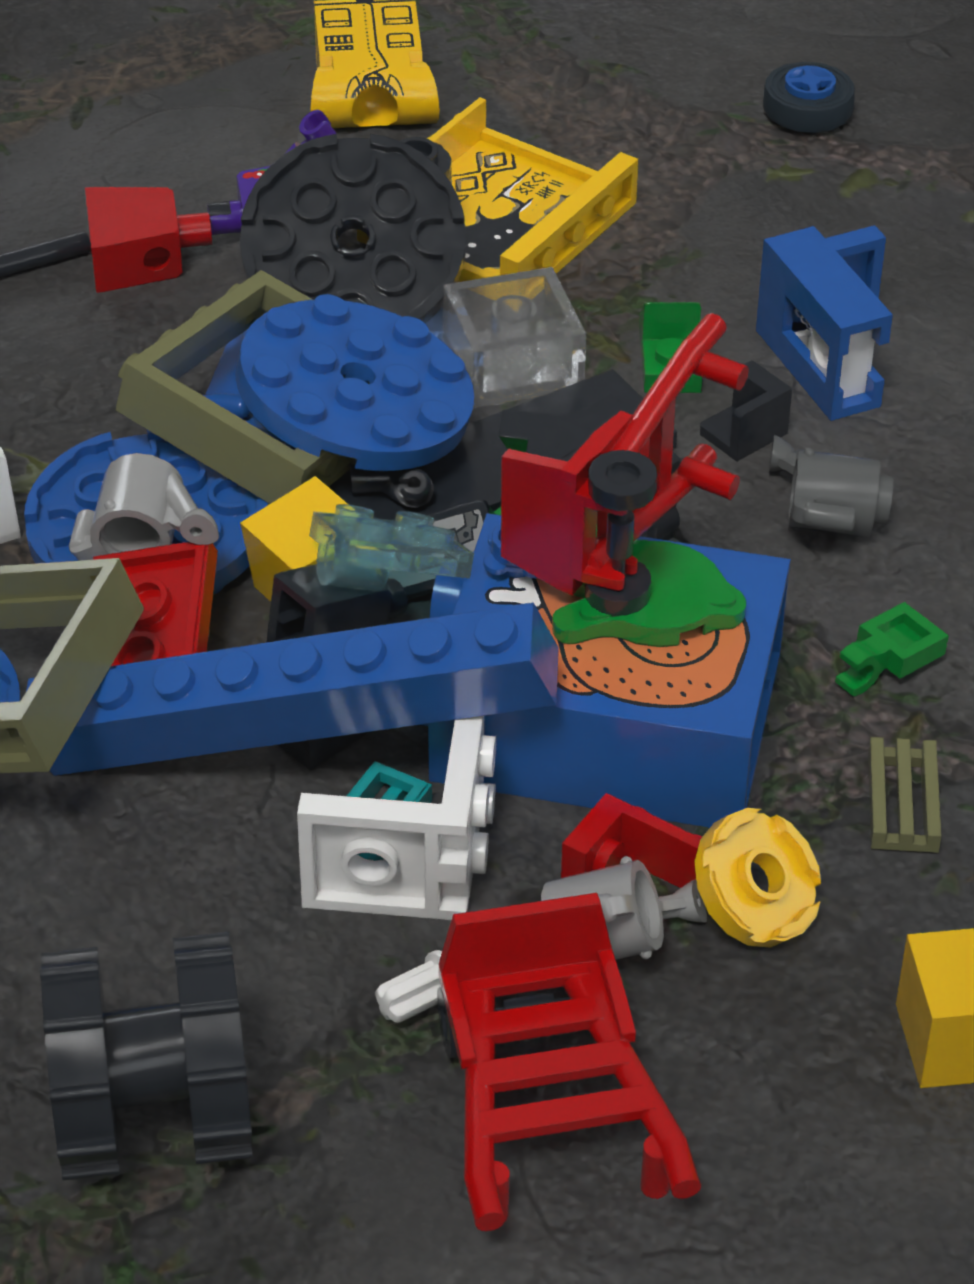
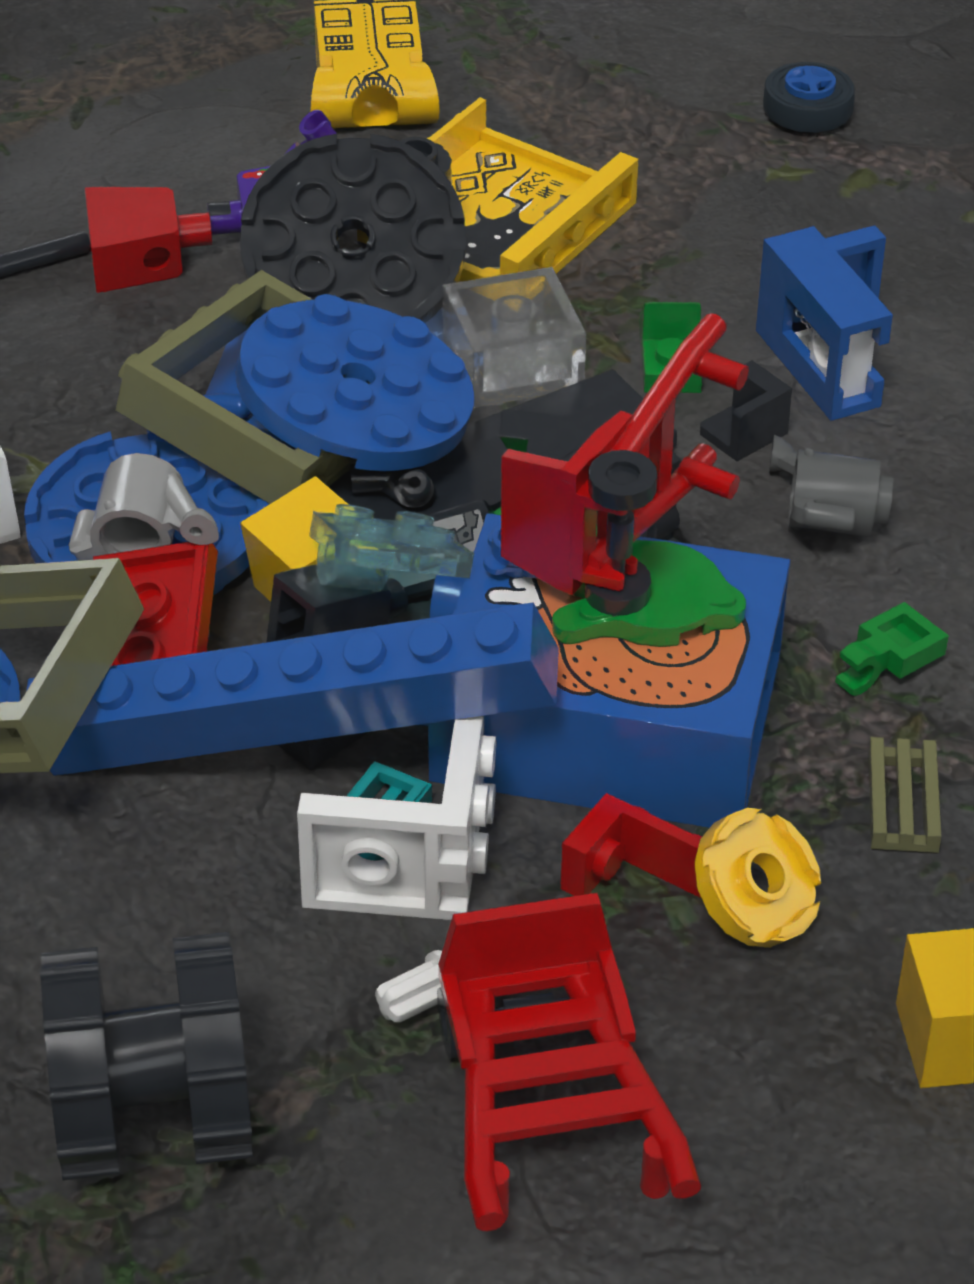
(631, 904): light grey piece -> none

